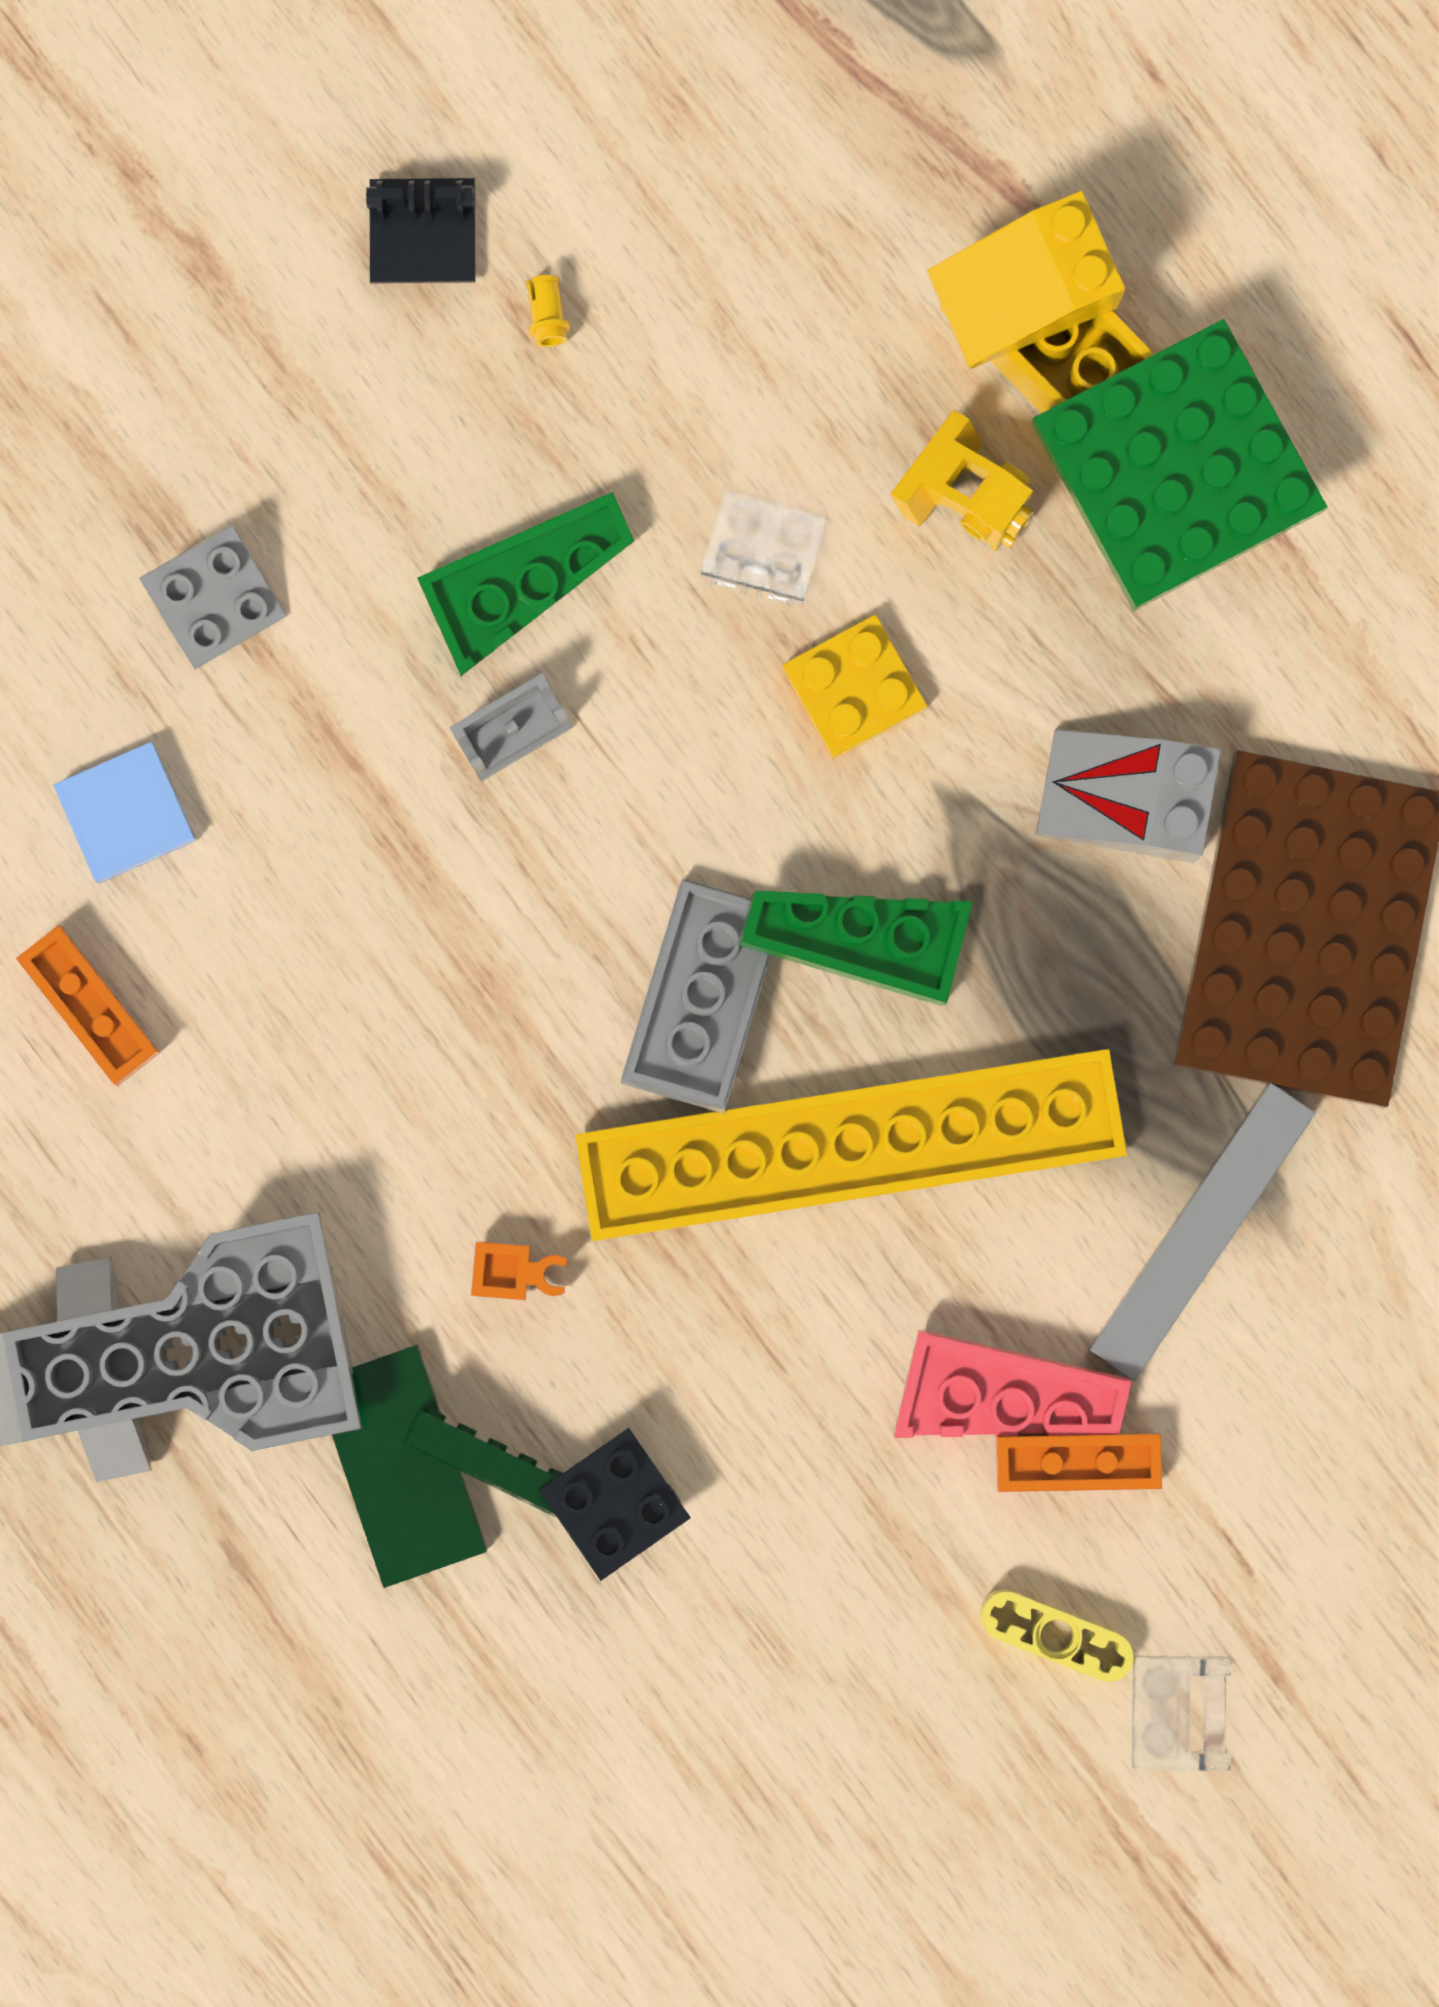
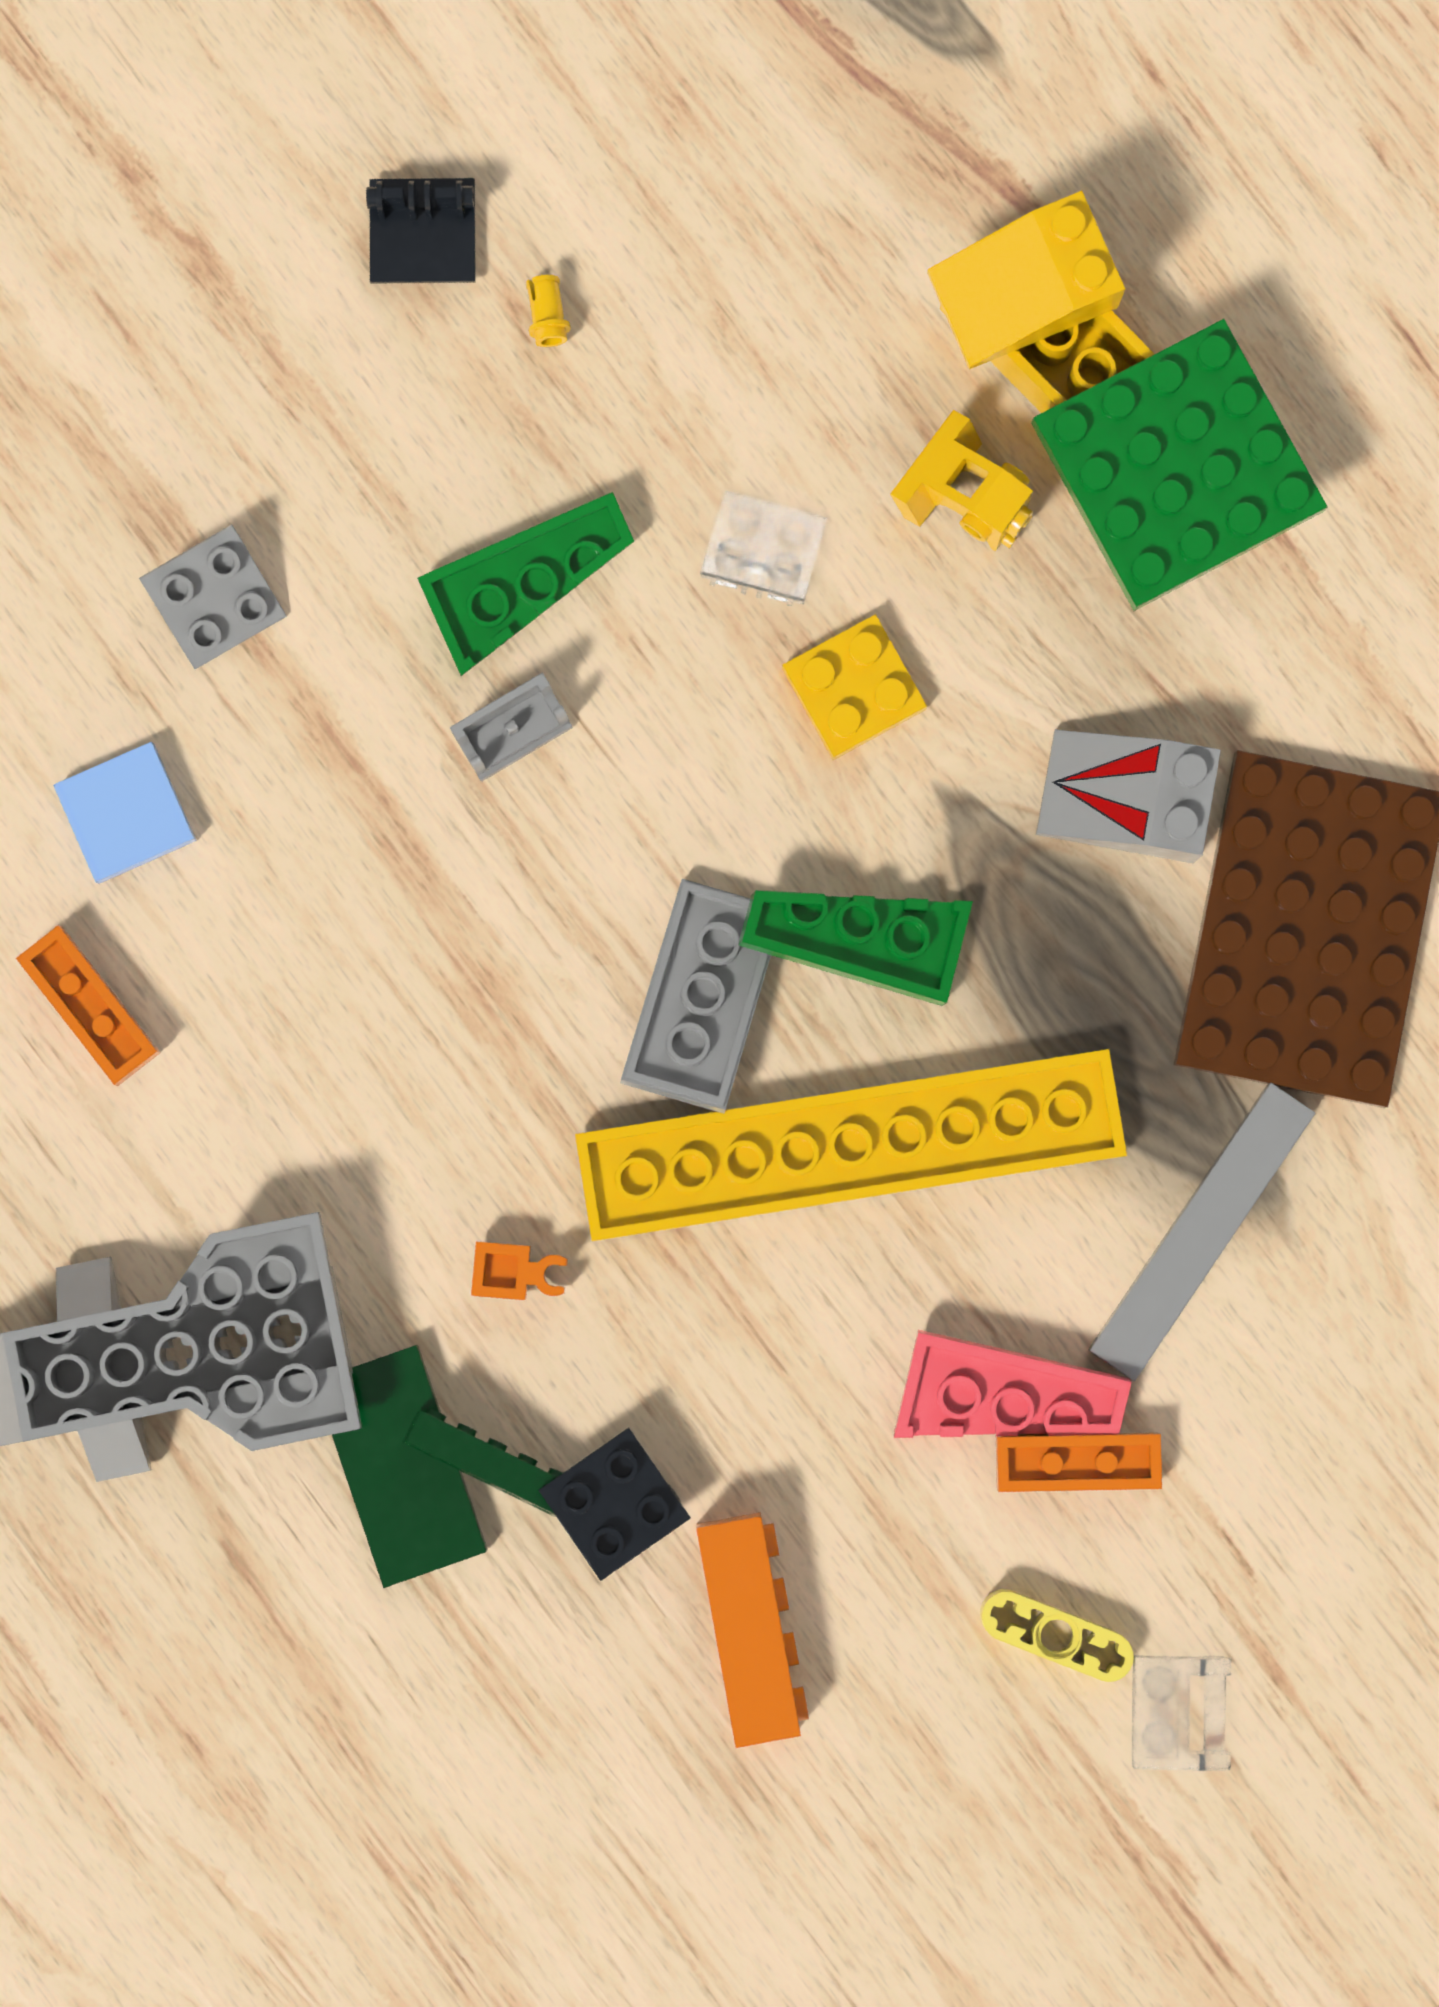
(749, 1630): none -> orange brick

